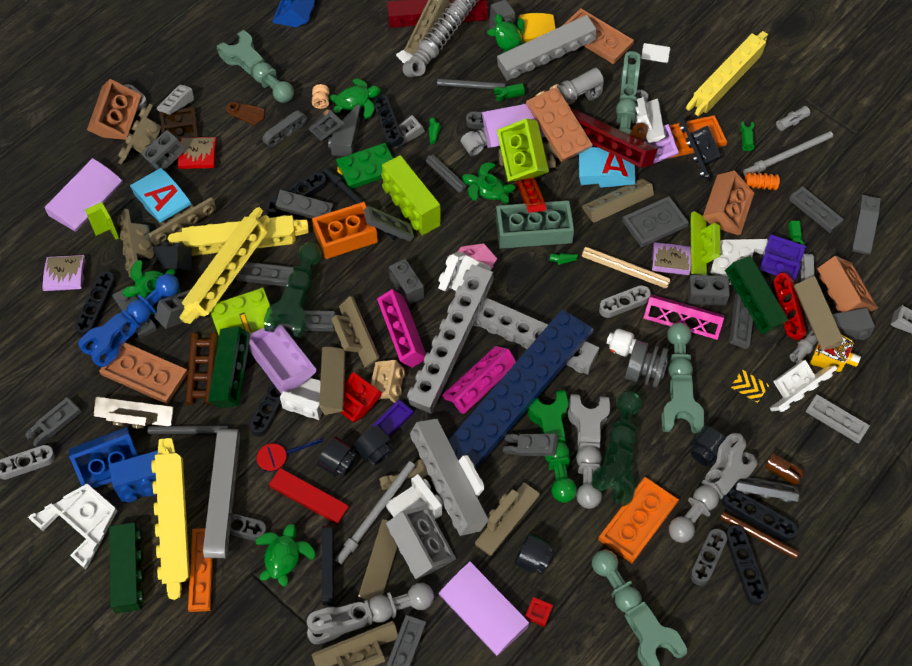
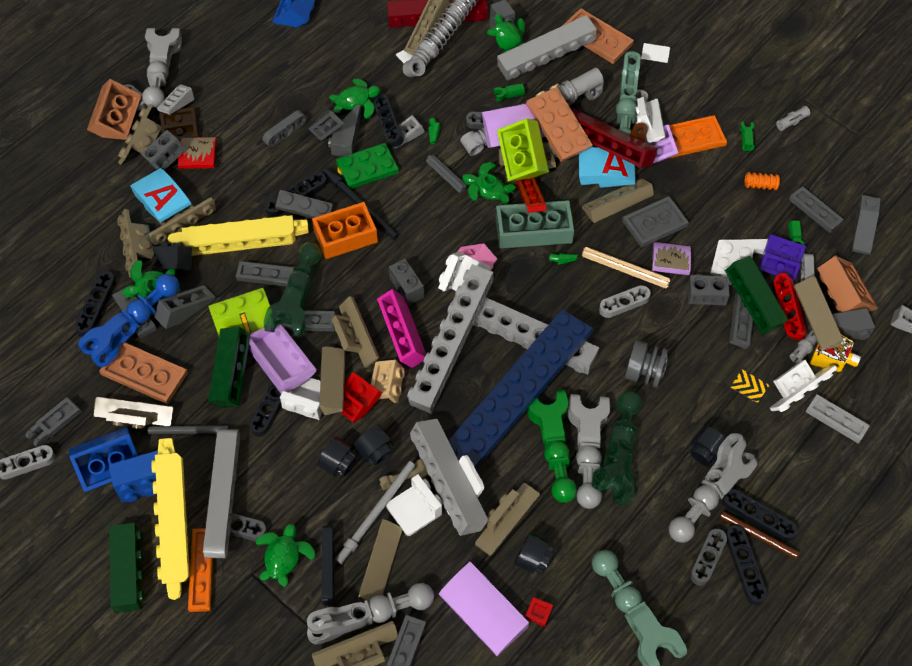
(63, 273): slope -> none
(86, 514): white wing -> none
(89, 187): lavender slope -> none
(100, 220): lime panel -> none
(161, 51): none -> light grey piece
(193, 360): reddish brown bar -> none
(225, 266): light yellow hinge -> none
(246, 57): sand green piece -> none
(246, 112): reddish brown piece -> none
(273, 456): red piece -> none
(309, 496): red tile -> none
(320, 100): light nougat wheel -> none
(388, 223): dark grey plate -> none
(394, 417): dark purple tile -> none
(410, 195): lime brick -> none
(420, 541): light grey slope -> none
(469, 84): dark grey bar -> none
(480, 378): dark pink fence -> none
(532, 444): dark grey hinge -> none
(536, 25): yellow slope -> none
(621, 342): white head -> none
(638, 520): orange tile -> none
(681, 386): sand green piece -> none
(685, 309): dark pink fence -> none
(703, 145): black bracket -> none
(704, 243): lime bracket -> none
(728, 73): light yellow hinge -> none
(729, 202): nougat slope -> none
(761, 165): light grey bar -> none
(768, 489): dark grey plate -> none
(784, 469): reddish brown hinge -> none

